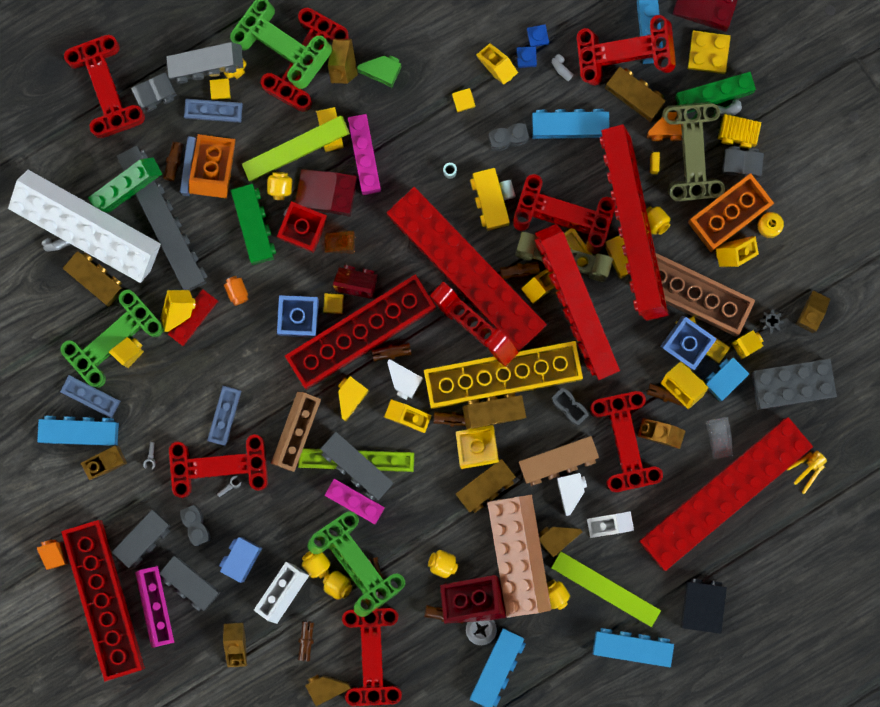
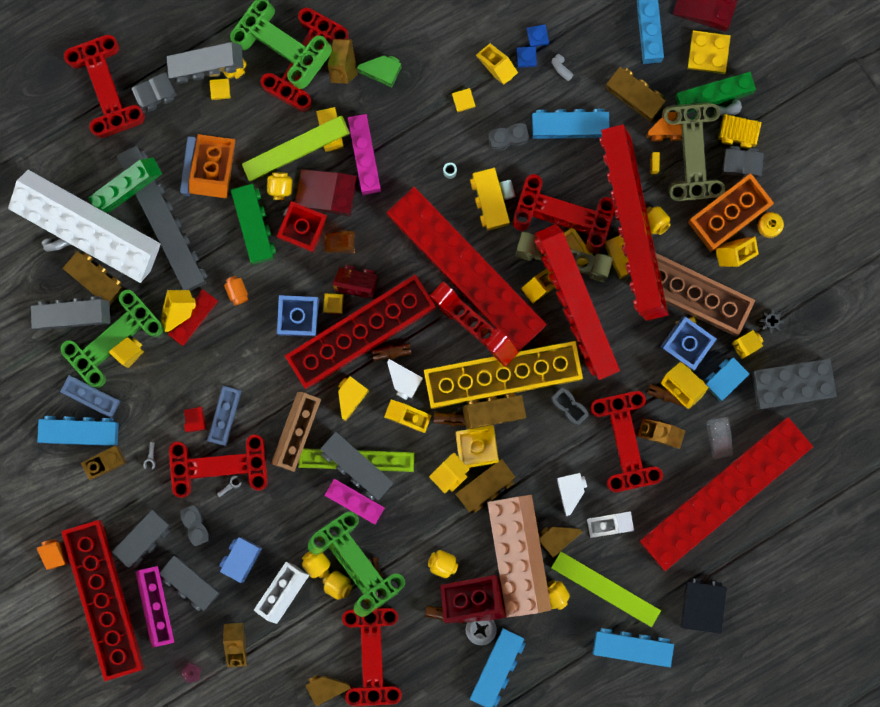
(70, 314): none -> dark grey brick
(173, 161): reddish brown pin -> none
(194, 419): none -> red panel
(196, 673): none -> clear pink plate
(213, 110): sand blue tile -> none
(306, 640): reddish brown pin -> none
(450, 473): none -> yellow brick
(519, 270): reddish brown pin -> none
(558, 460): medium nougat brick -> none
(626, 50): red beam -> none
(717, 351): yellow tile -> none
(813, 312): pearl gold slope -> none
(815, 462): yellow plant -> none

